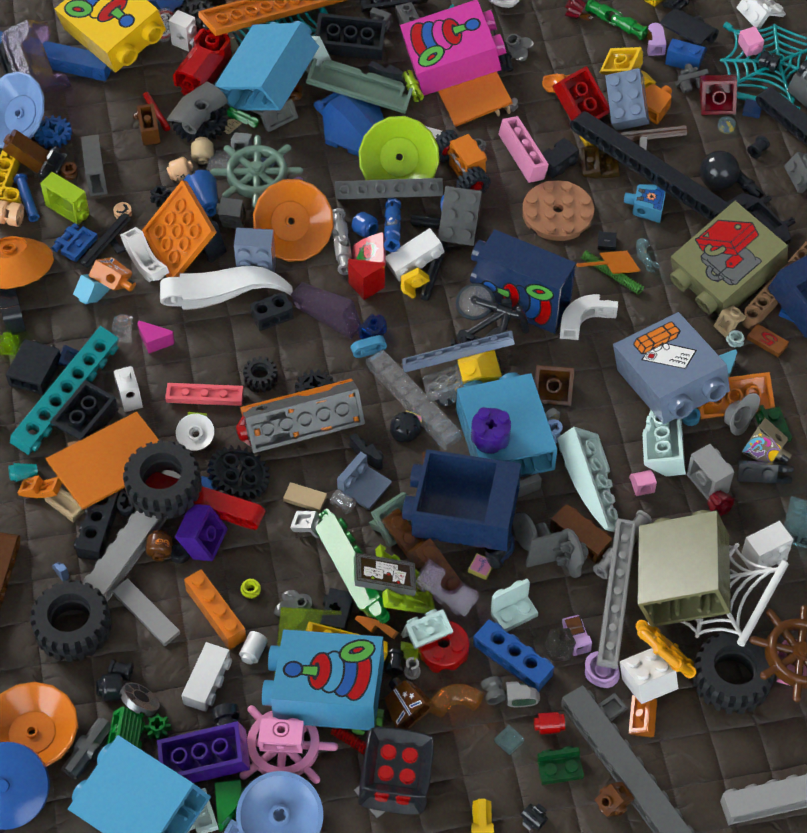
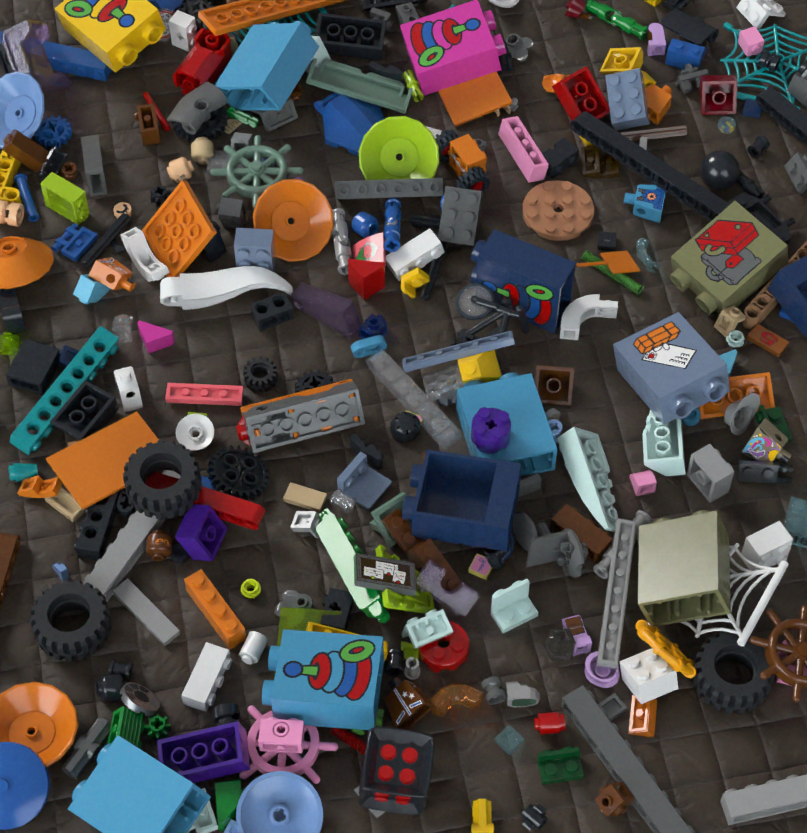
(205, 188): blue cone -> none
(372, 624): orange slope -> none
(516, 665): blue brick -> none
(720, 502): dark red piece -> none

